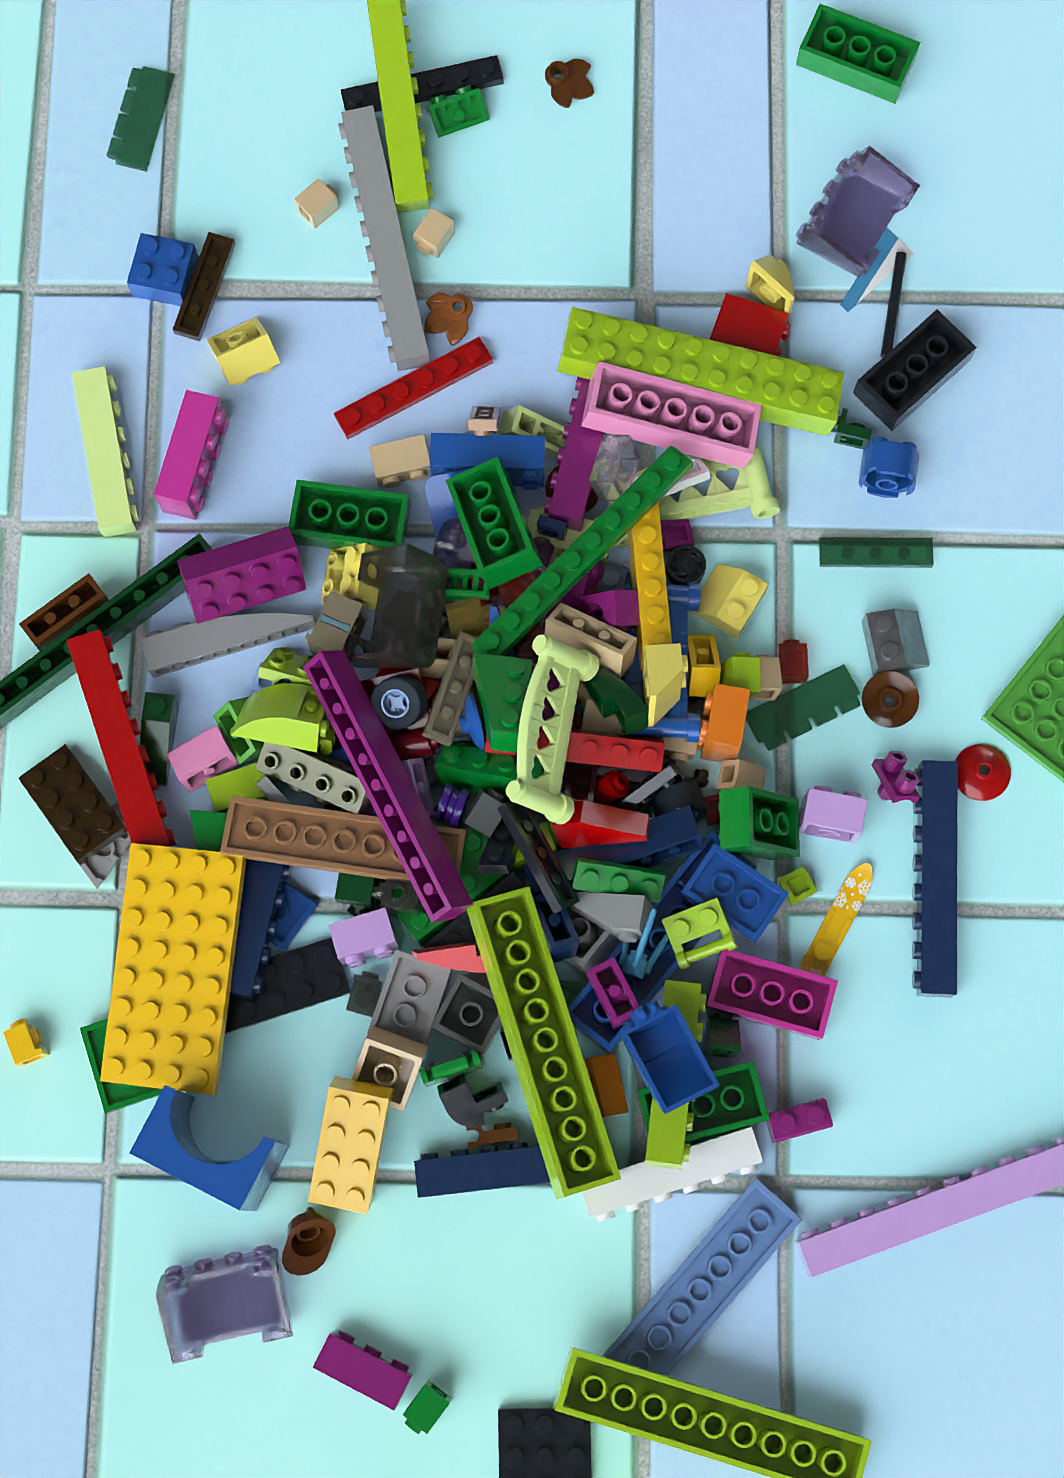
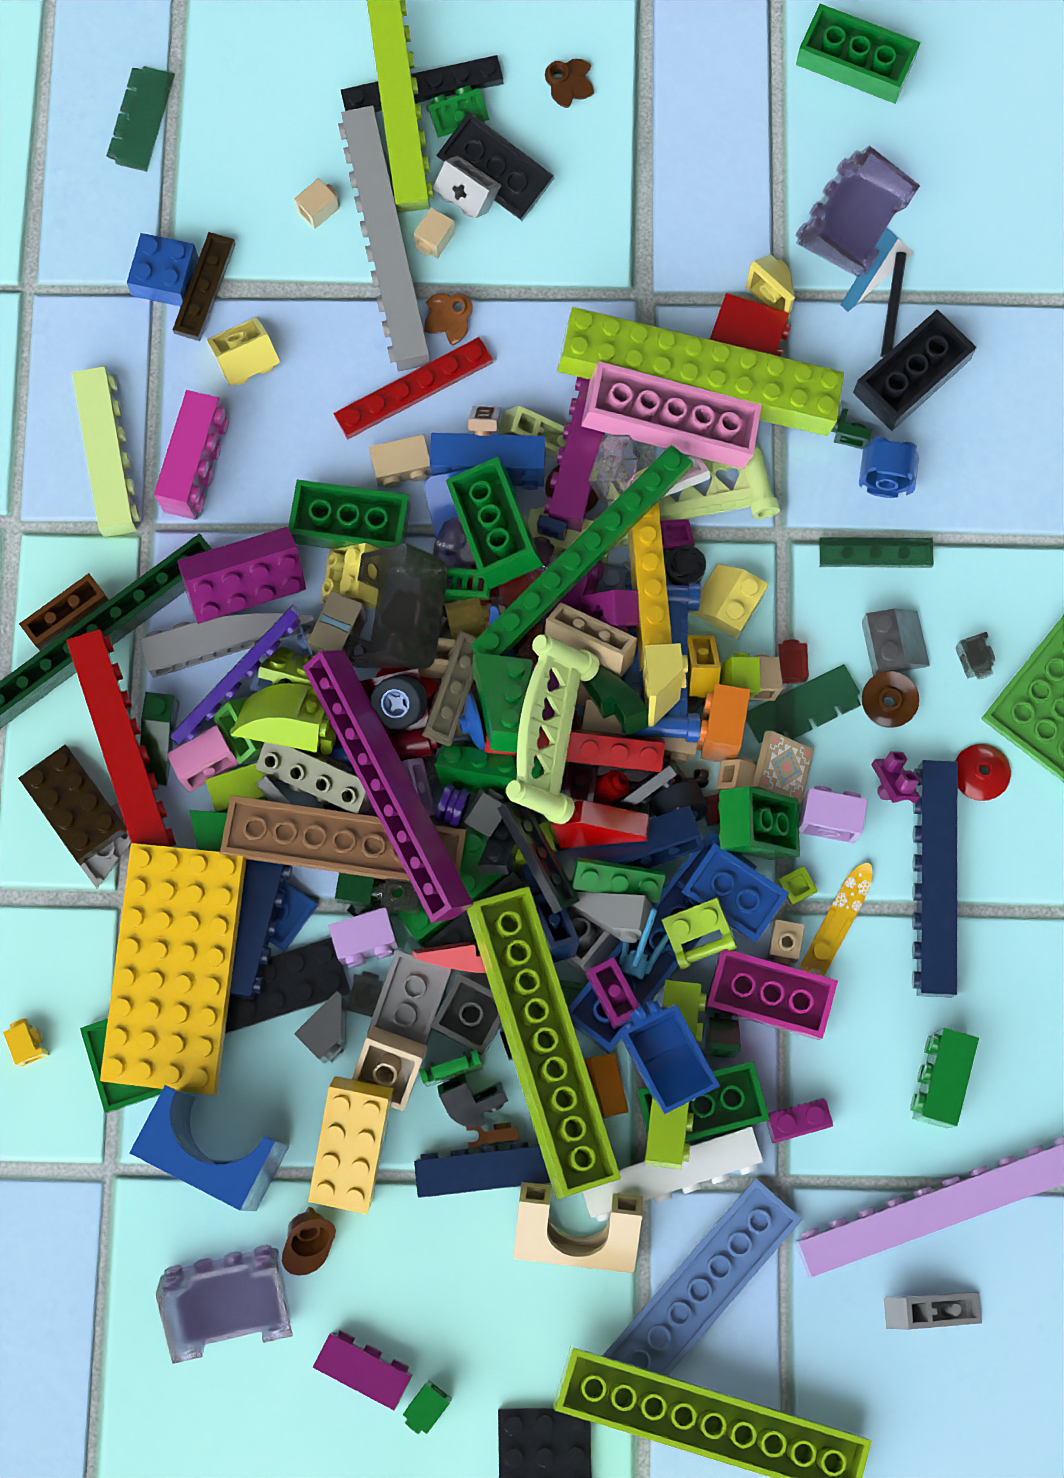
(230, 683): none -> dark purple plate
(303, 642): none -> medium blue plant
(326, 1029): none -> dark grey slope
(466, 187): none -> brick
(520, 176): none -> black tile
(609, 1249): none -> tan arch
(783, 766): none -> tan tile
(785, 942): none -> tan brick
(932, 1310): none -> light grey slope
(944, 1078): none -> green brick
(975, 656): none -> clear smoke brick

